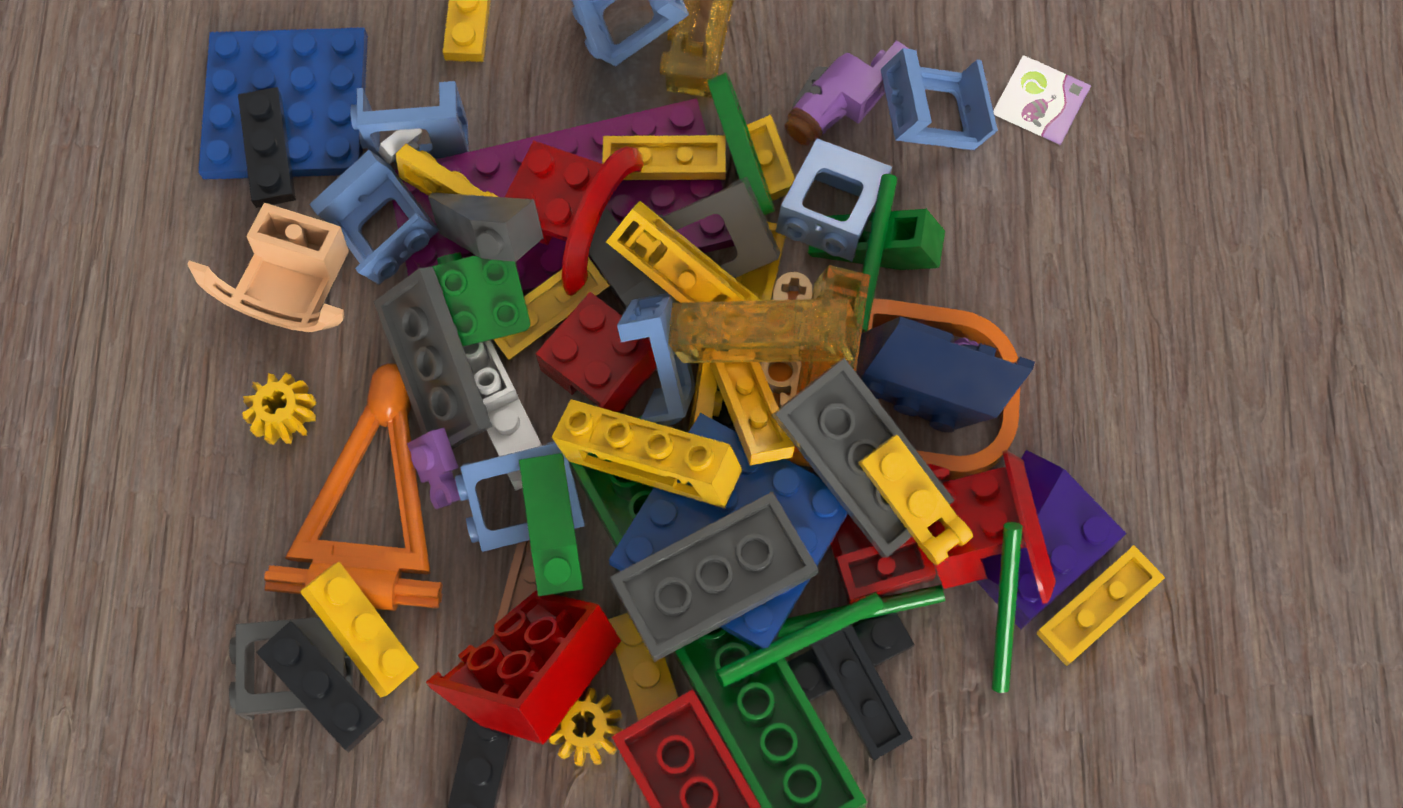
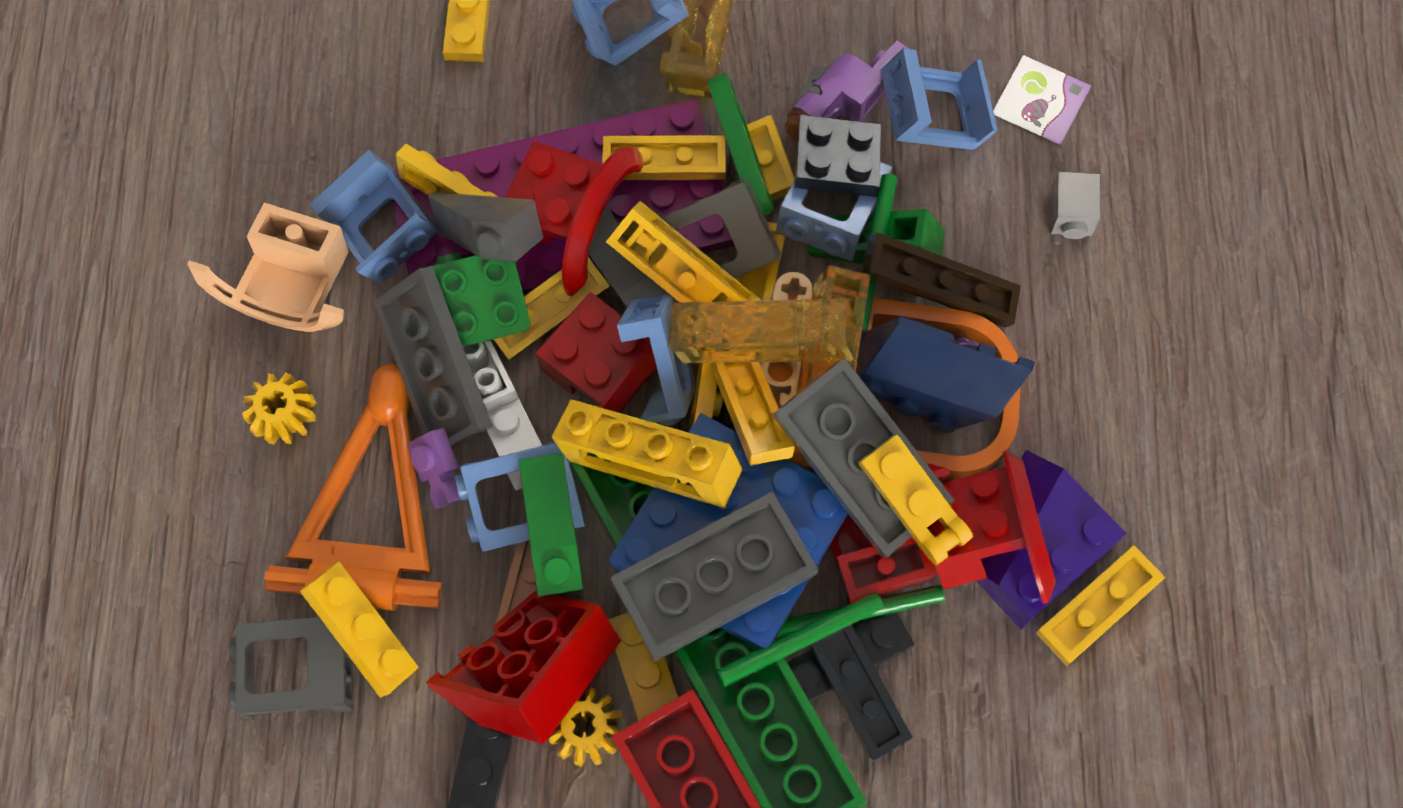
(266, 147): black plate -> none
(317, 84): blue plate -> none
(319, 686): black plate -> none
(395, 142): white plate -> none
(444, 123): medium blue window -> none
(838, 156): none -> plate
(941, 279): none -> dark brown plate
(1006, 606): green bar -> none
(1075, 204): none -> light grey brick

